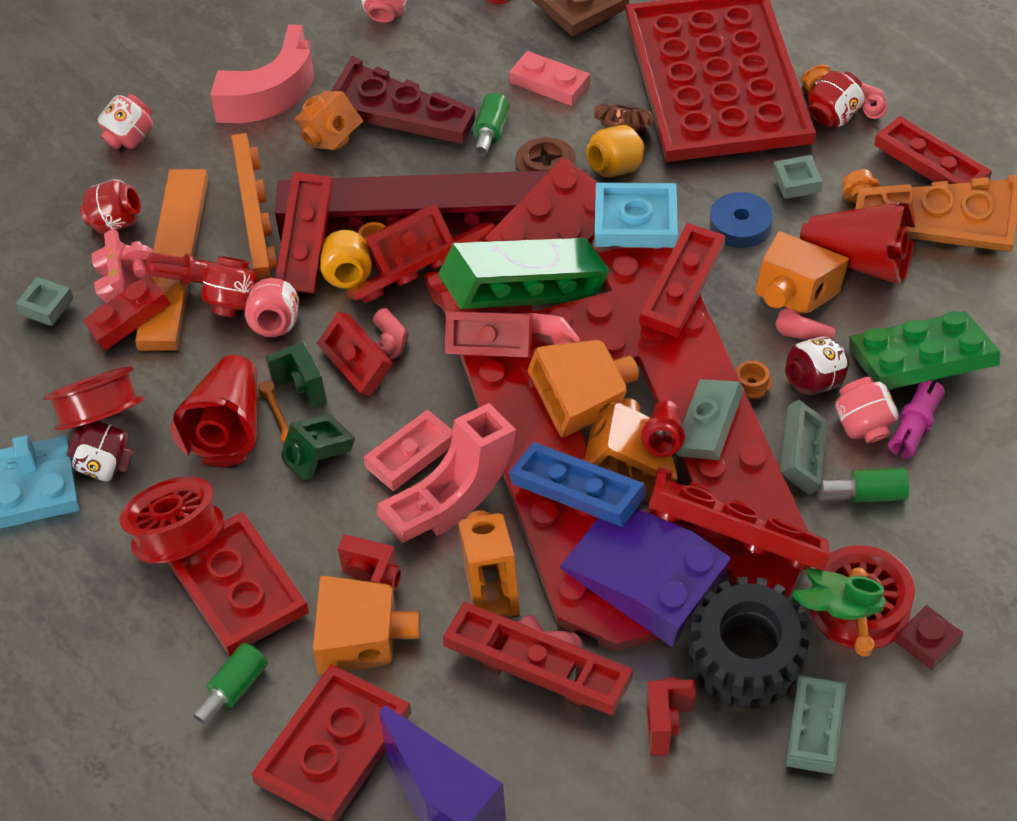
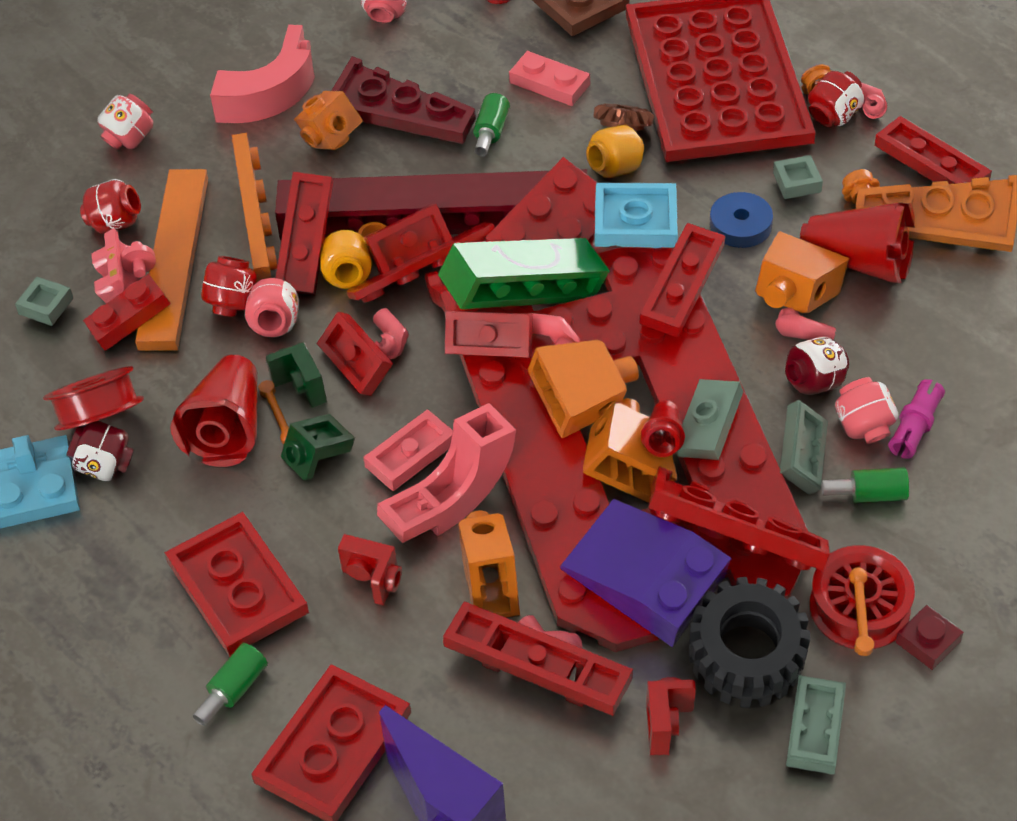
(171, 519): red wheel -> none
(176, 268): red axle -> none
(358, 624): orange torso -> none
(530, 154): copper gear -> none
(578, 484): blue plate -> none
(754, 378): orange plate -> none
(841, 596): green plate -> none
(924, 350): green plate -> none

